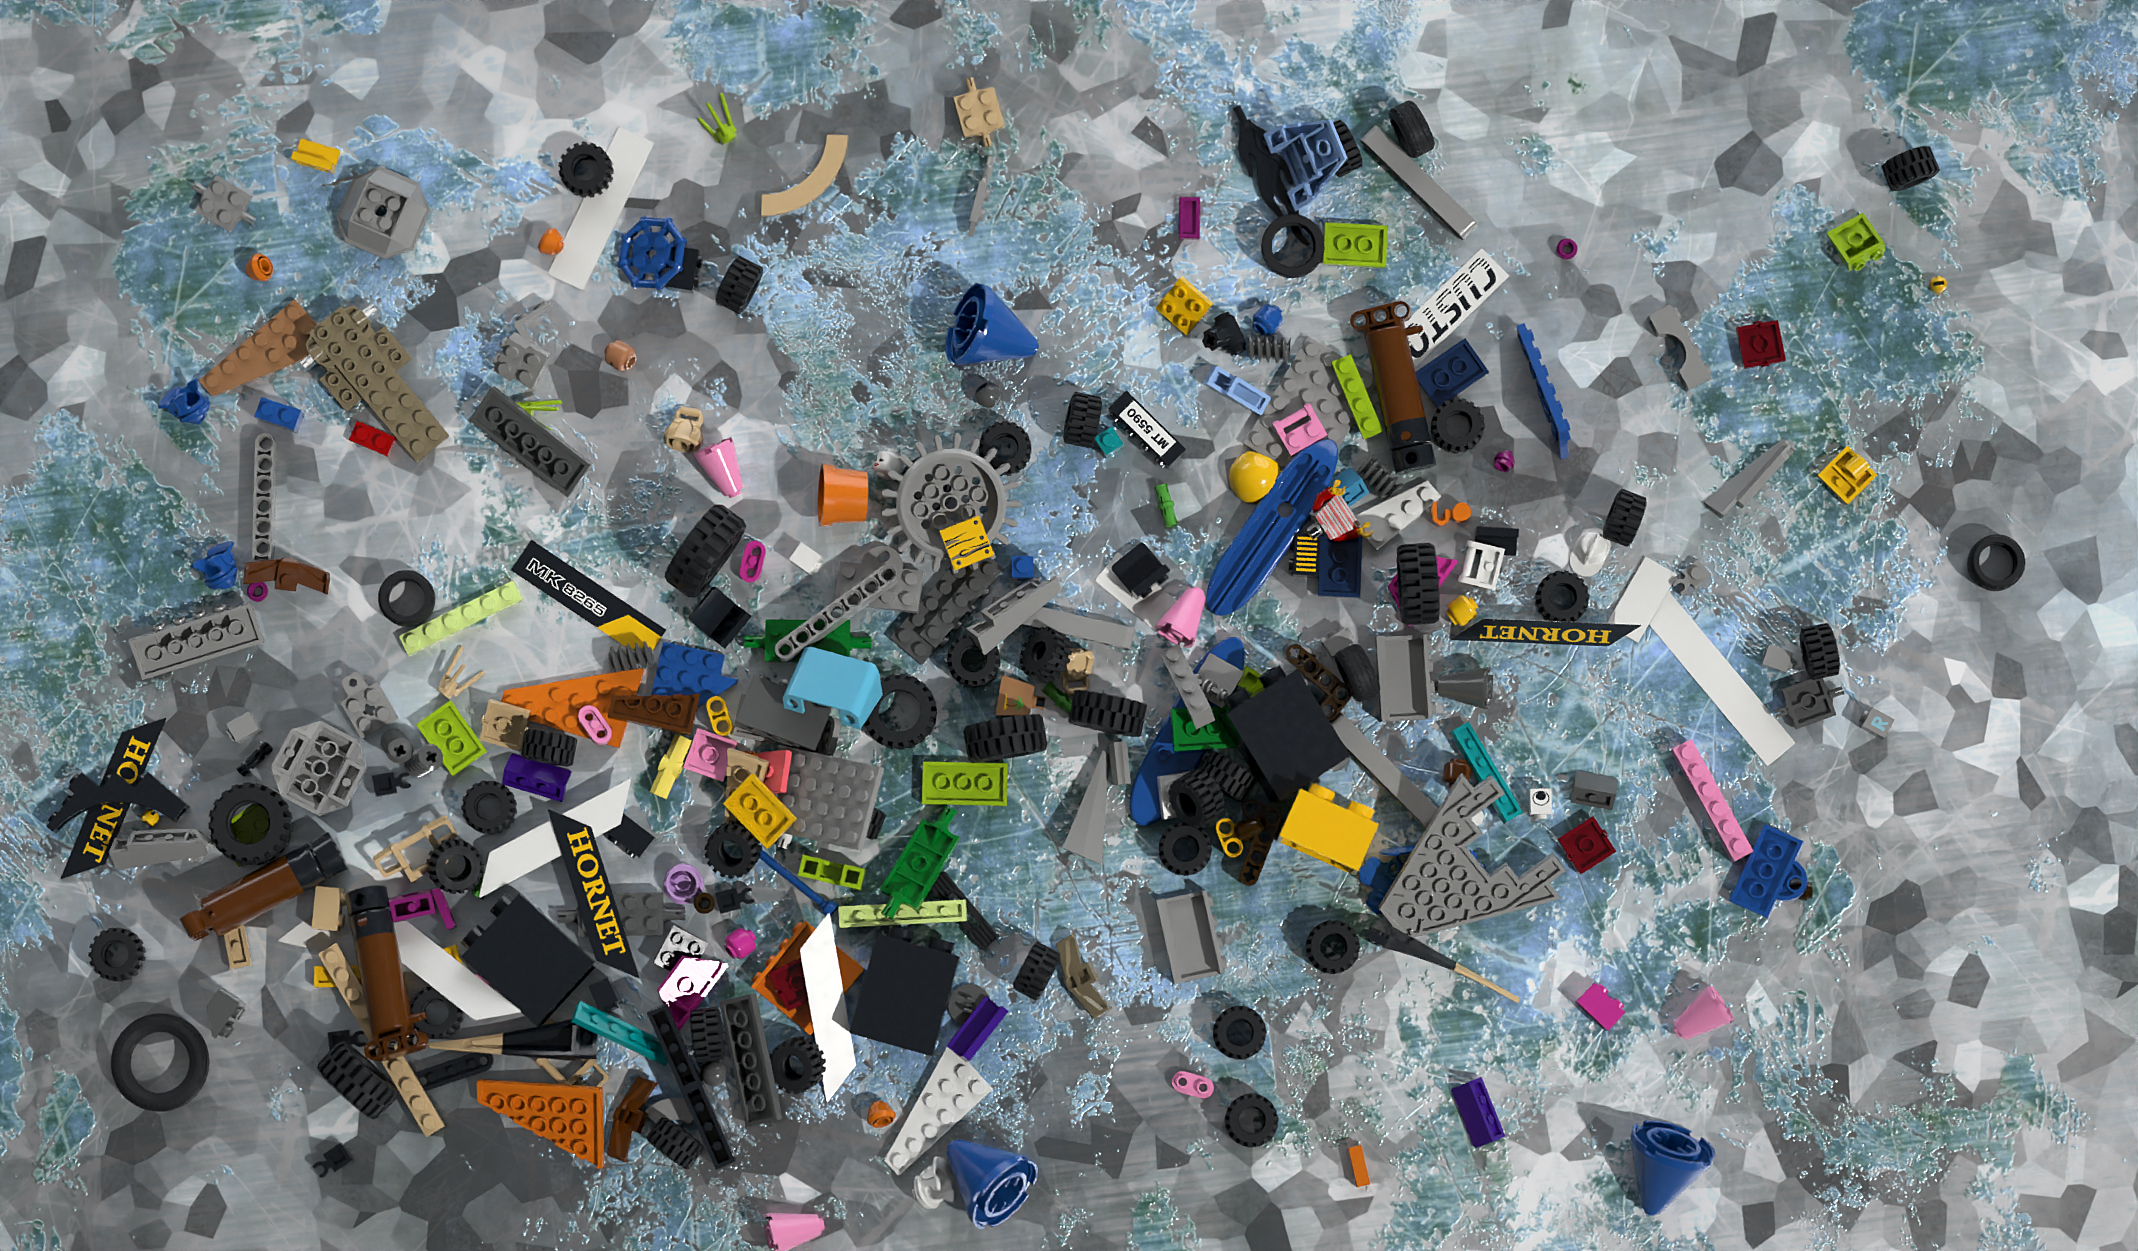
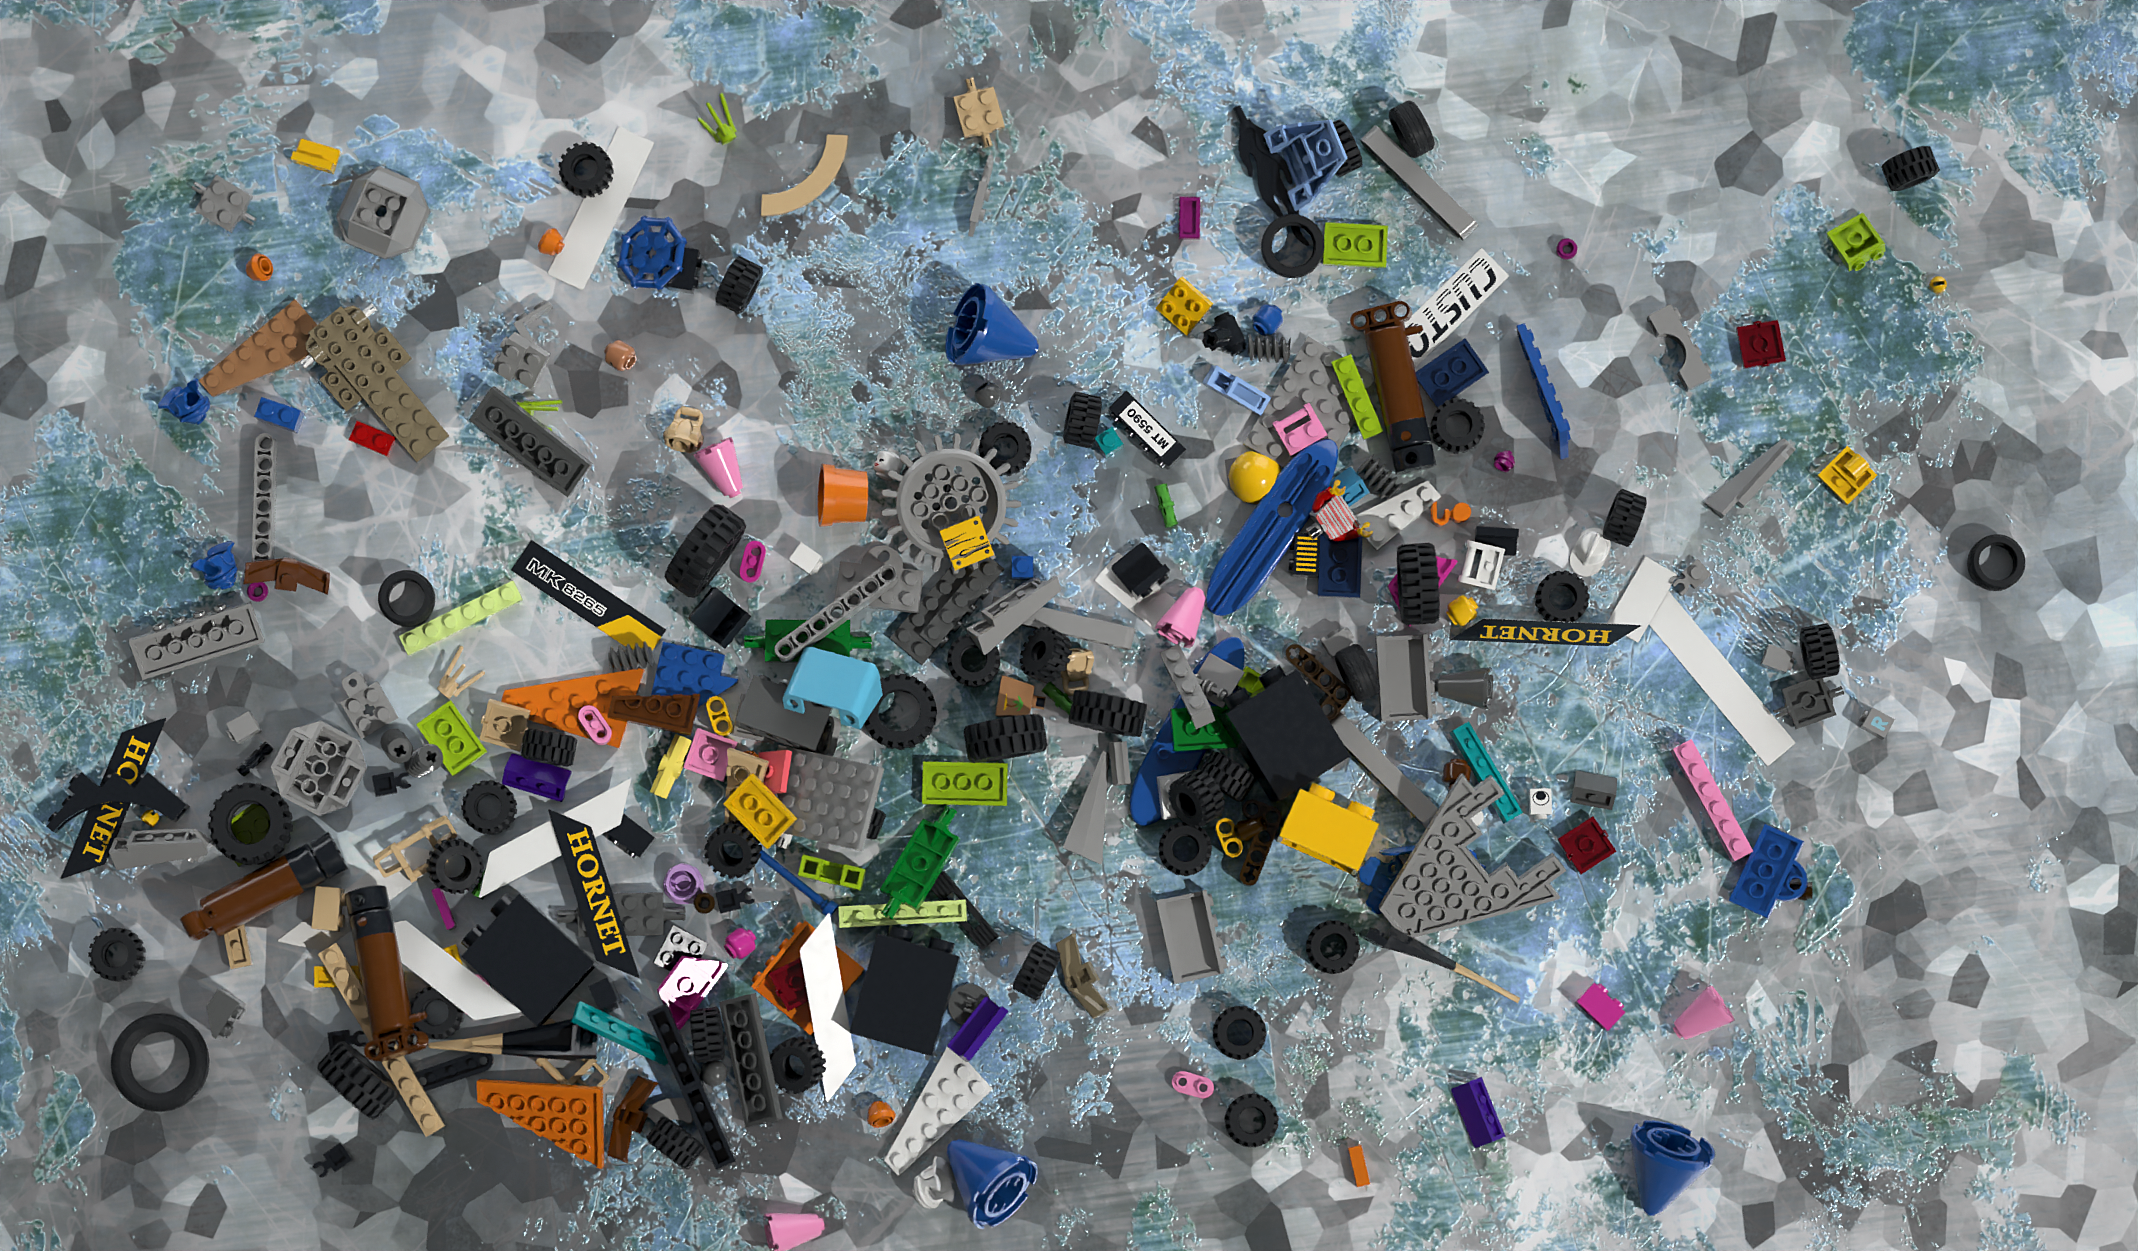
(412, 905): magenta brick -> none

